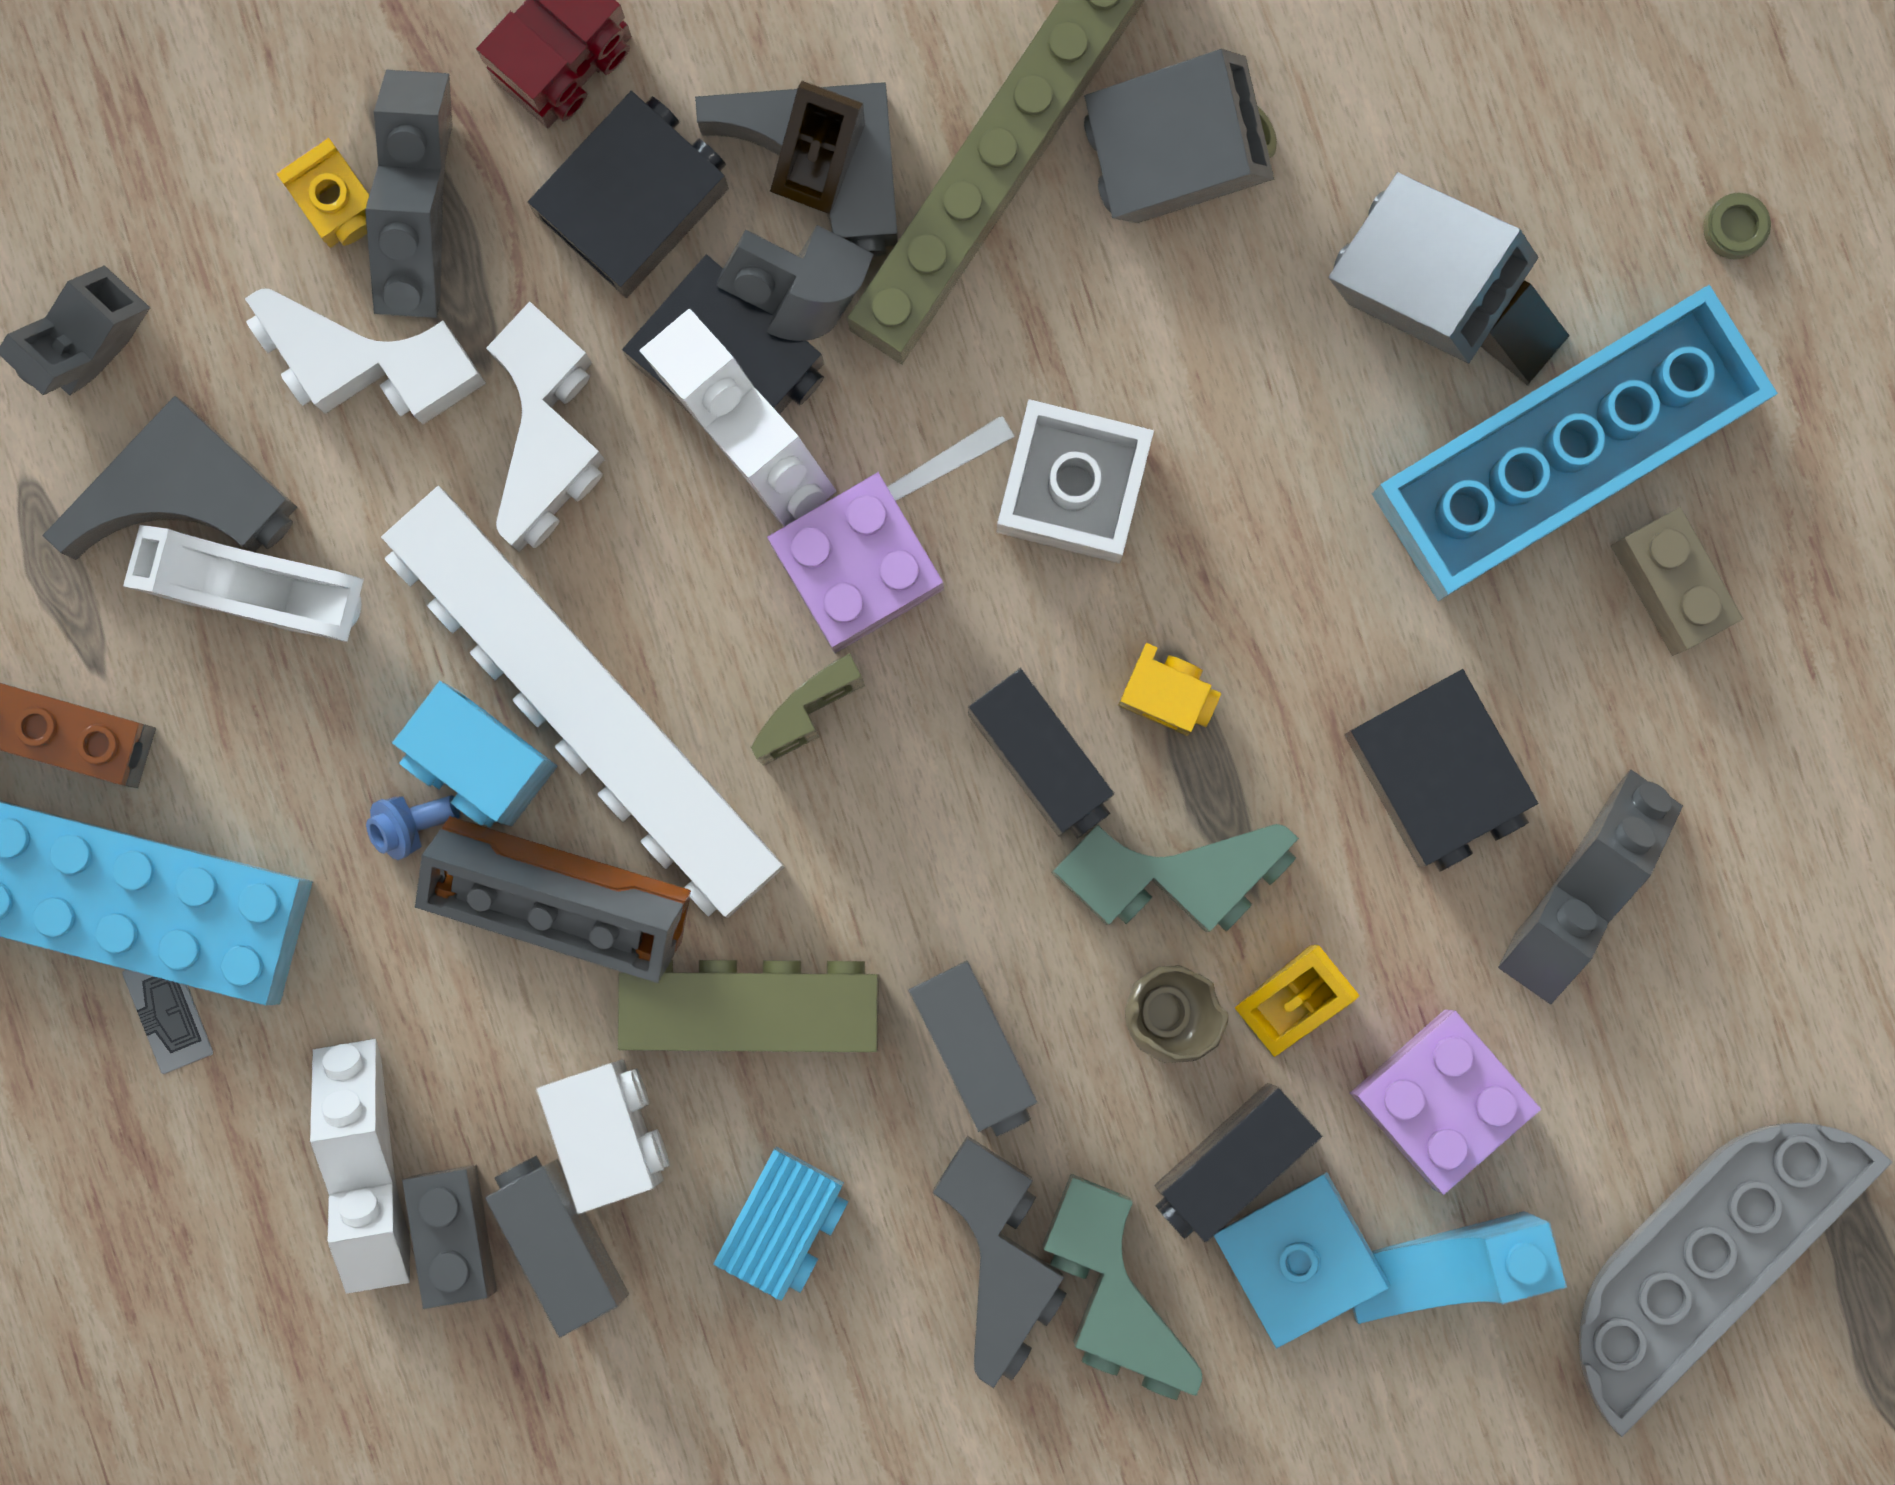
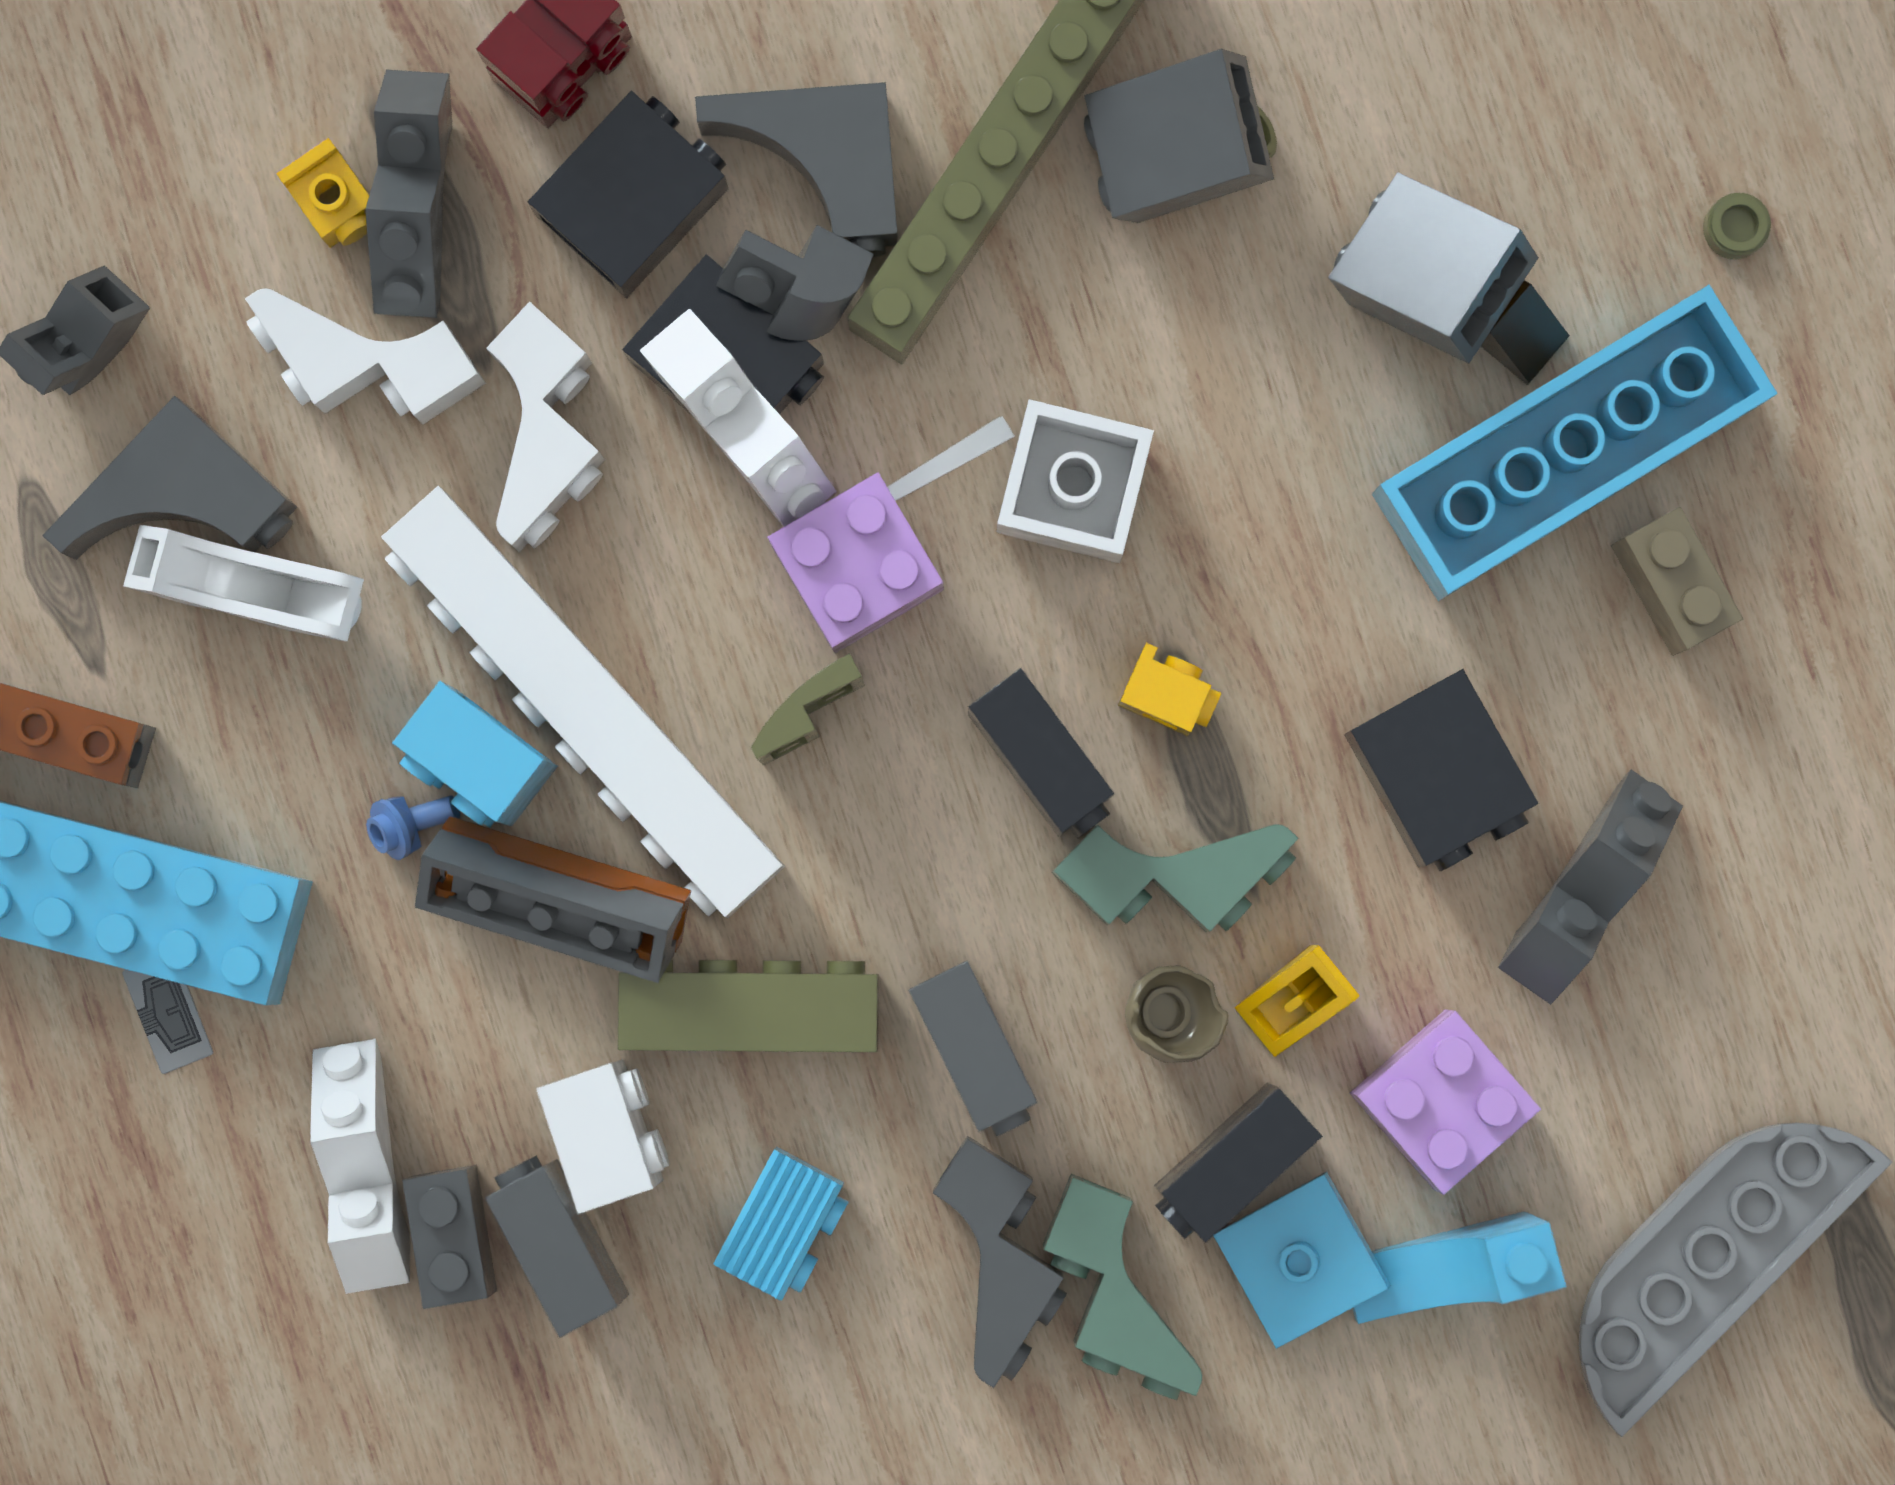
(818, 147): dark brown slope -> none

